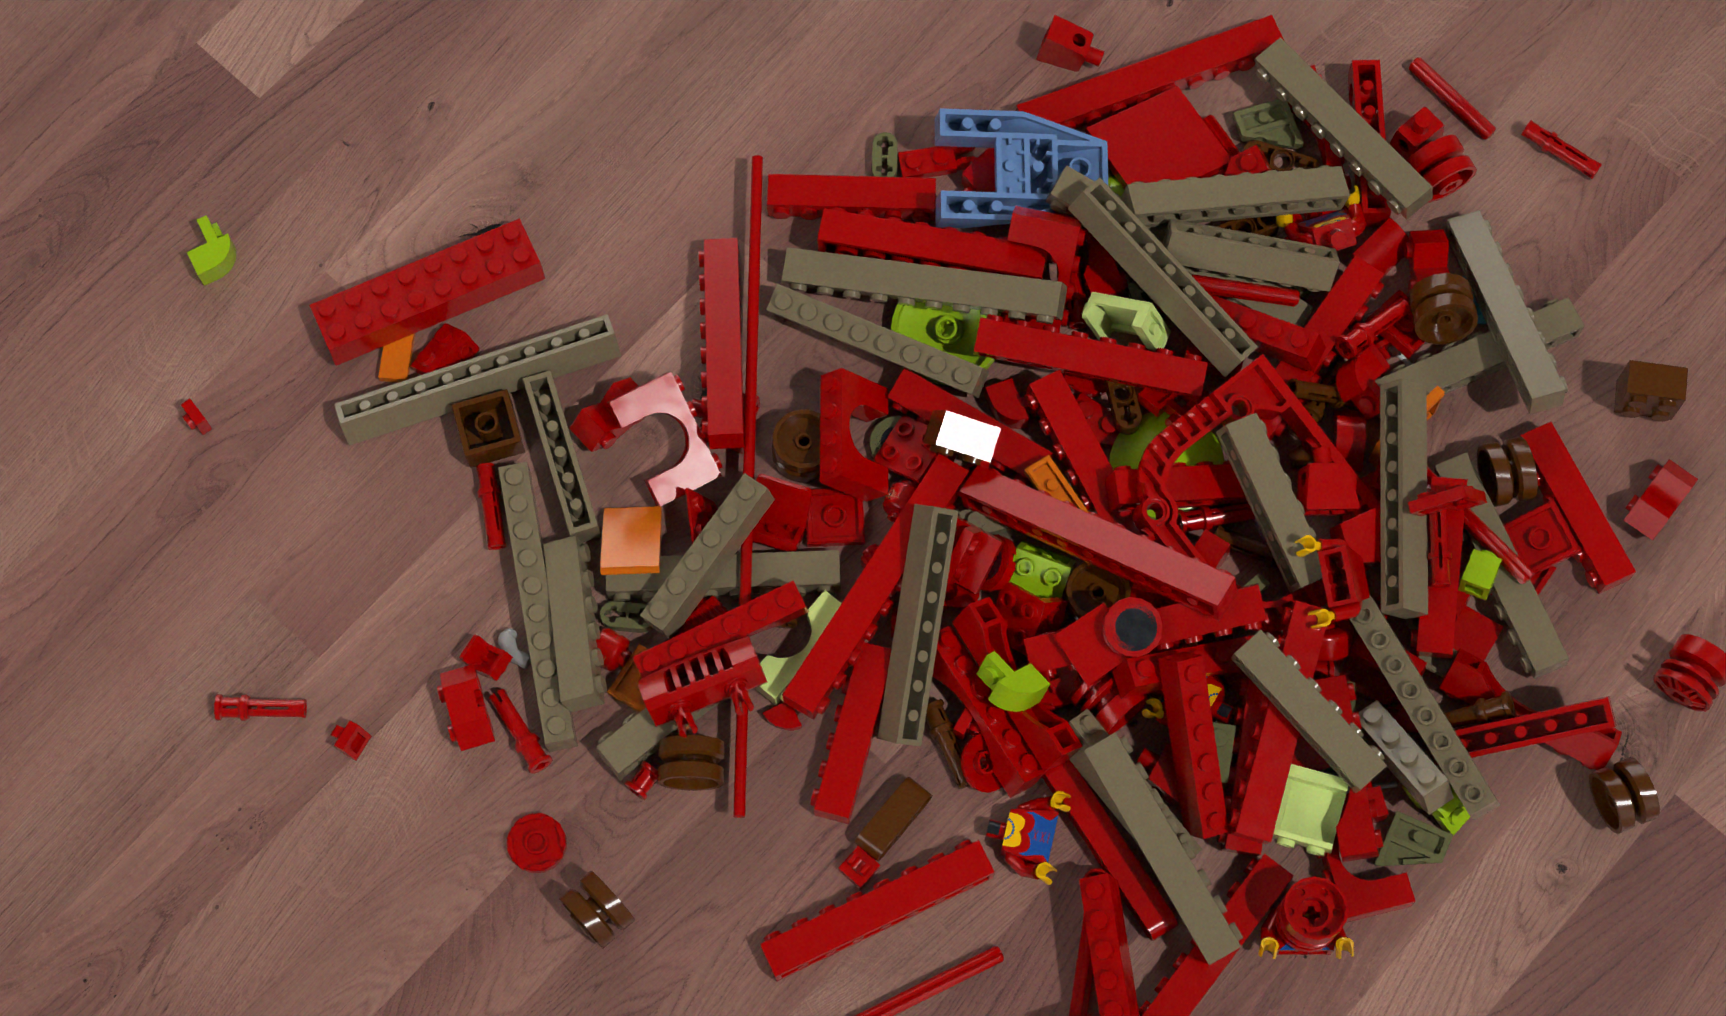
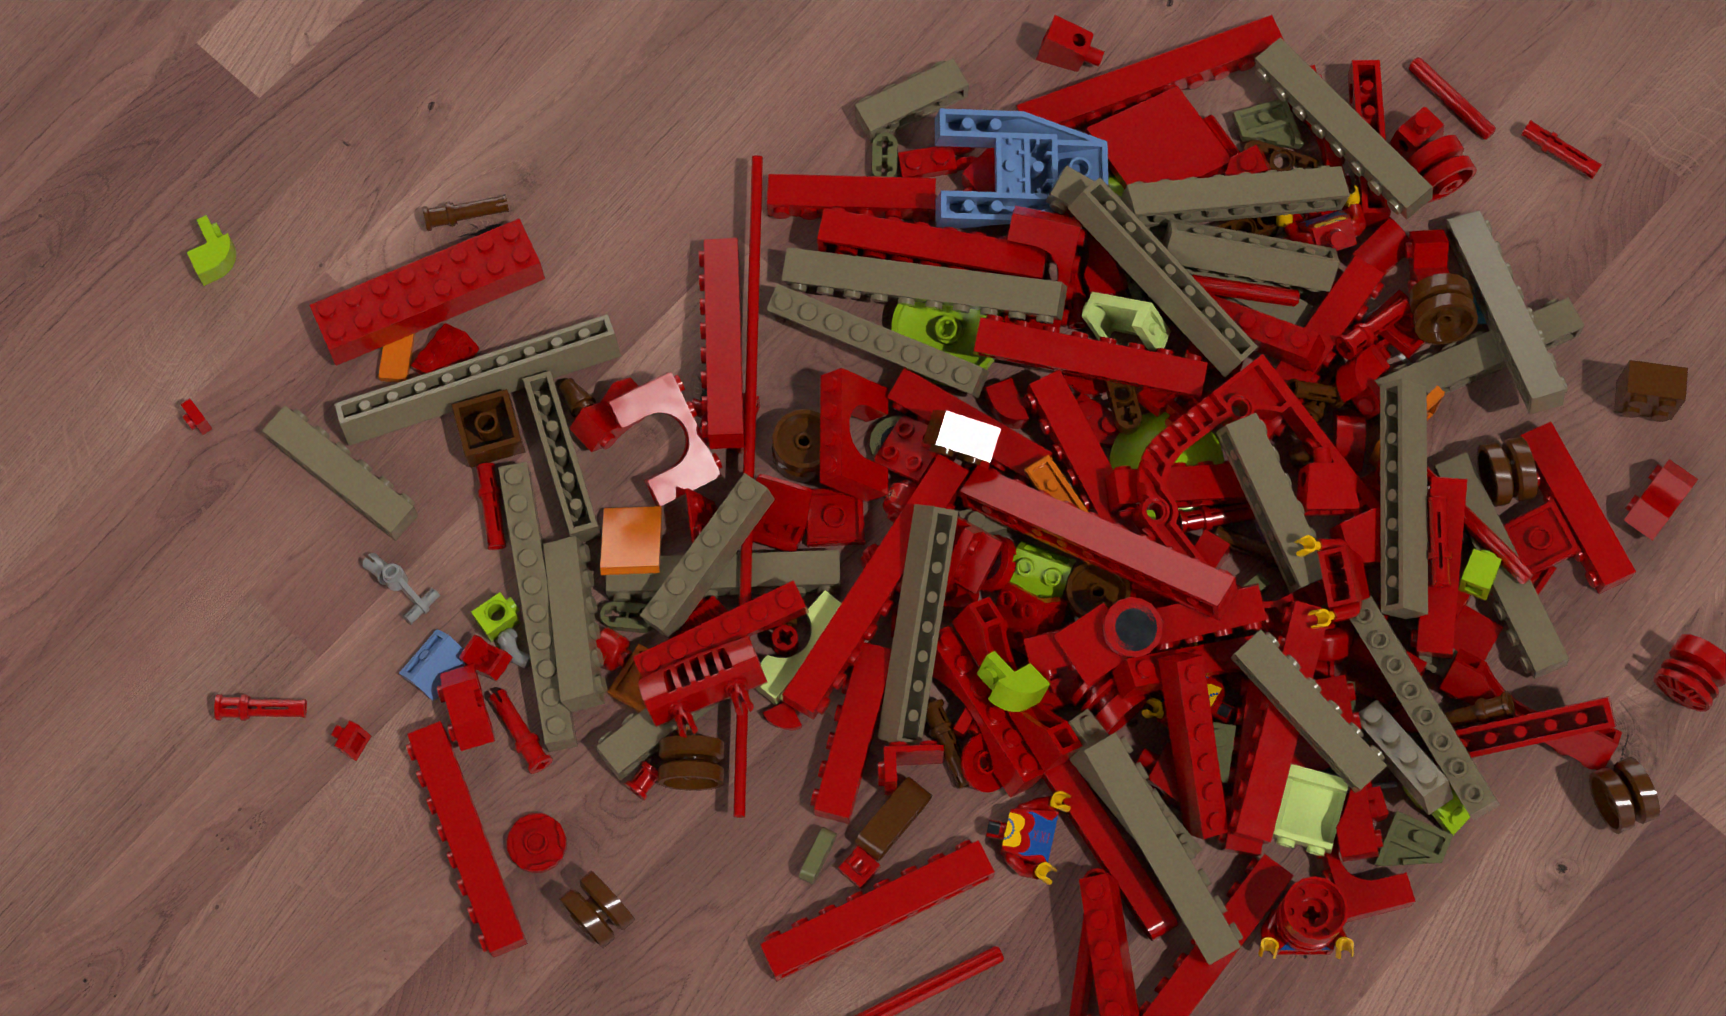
(340, 472): none -> dark tan brick
(396, 580): none -> light grey pin
(435, 657): none -> medium blue panel
(451, 213): none -> reddish brown pin
(466, 839): none -> red brick
(484, 612): none -> lime brick
(575, 396): none -> reddish brown cone
(788, 633): none -> red bush
(817, 855): none -> olive beam
(900, 754): none -> red bracket
(912, 99): none -> dark tan brick
(1454, 497): red plate -> none

